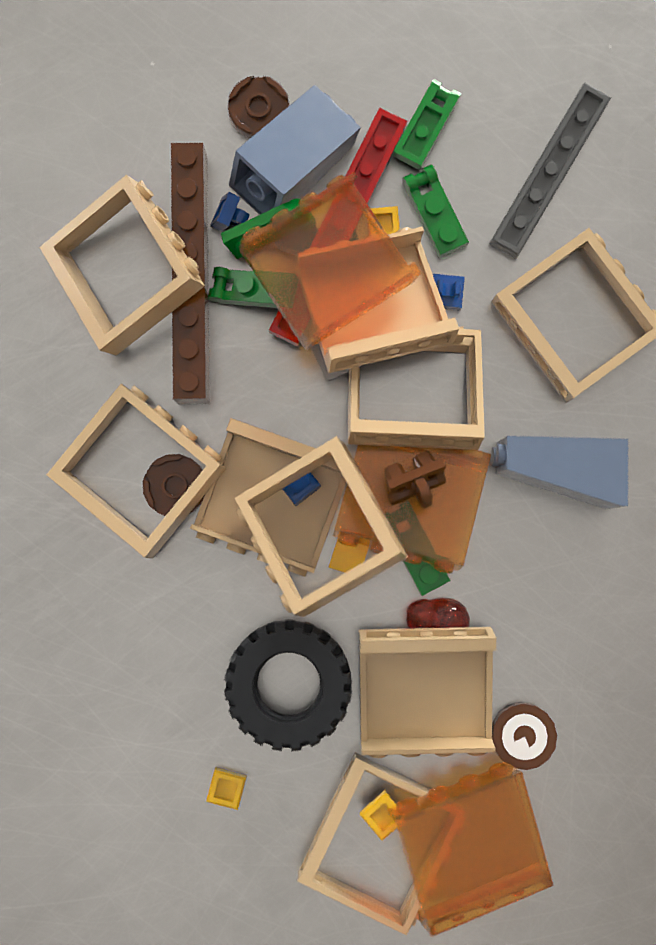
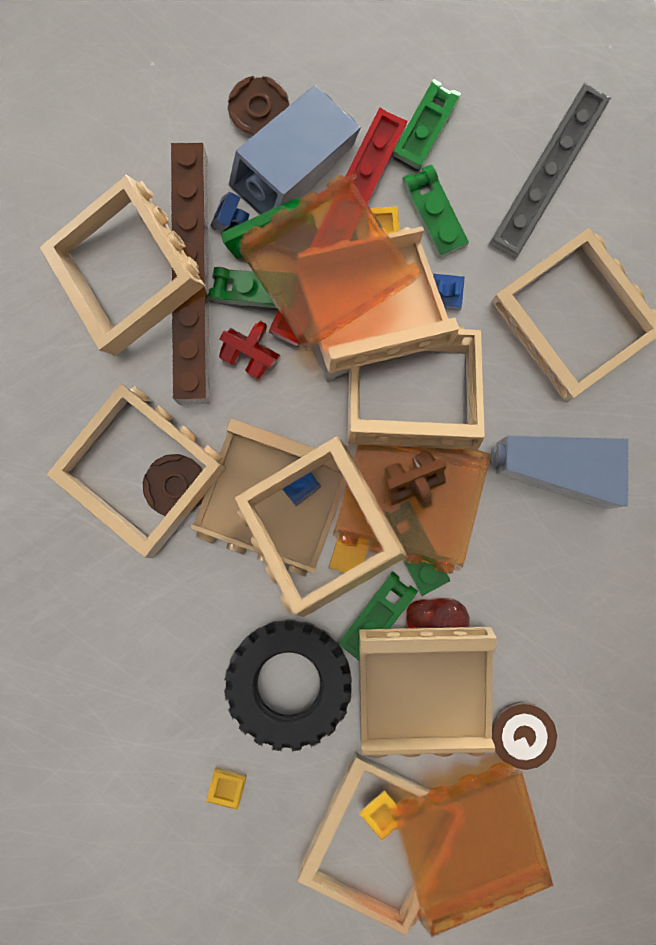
(235, 343): none -> red hips
(378, 612): none -> green plate

